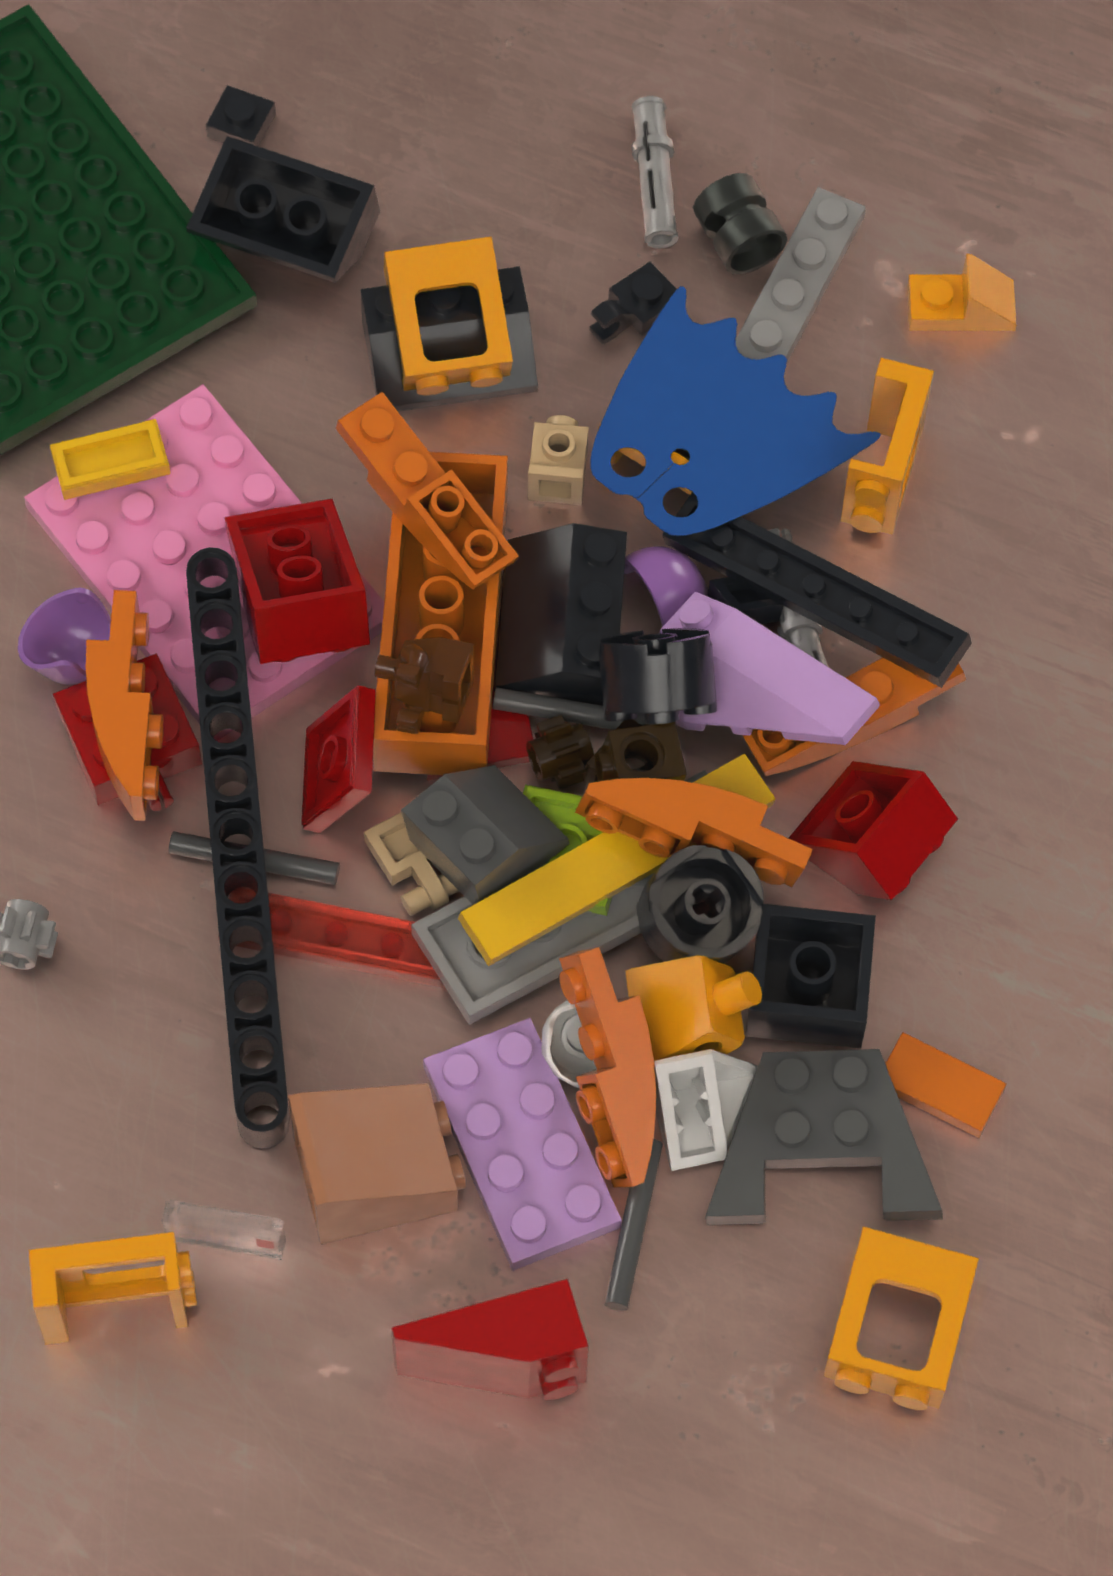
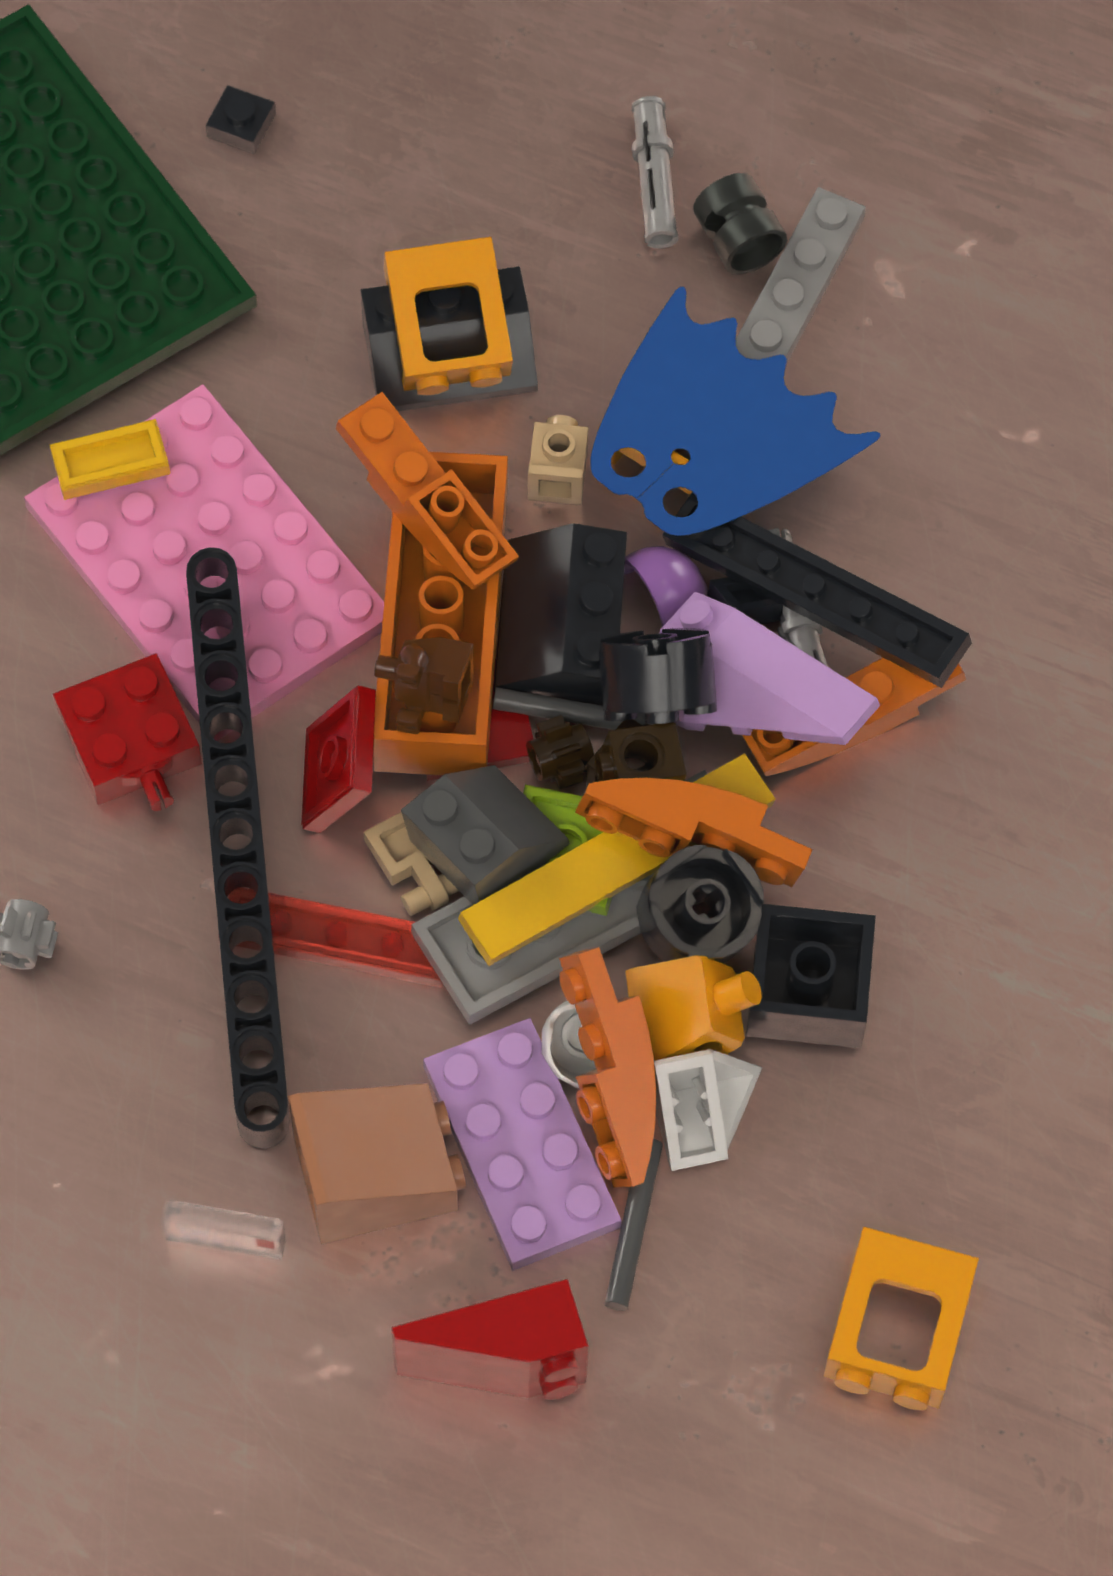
(57, 635): medium lavender helmet -> none
(62, 1283): light orange window -> none
(121, 709): orange slope -> none
(275, 861): dark grey bar -> none
(285, 210): black slope -> none
(298, 581): red slope -> none
(632, 302): black plate -> none
(822, 1114): dark grey wing -> none
(876, 828): red slope -> none
(897, 411): light orange window -> none
(943, 1085): orange tile -> none
(962, 302): light orange slope -> none

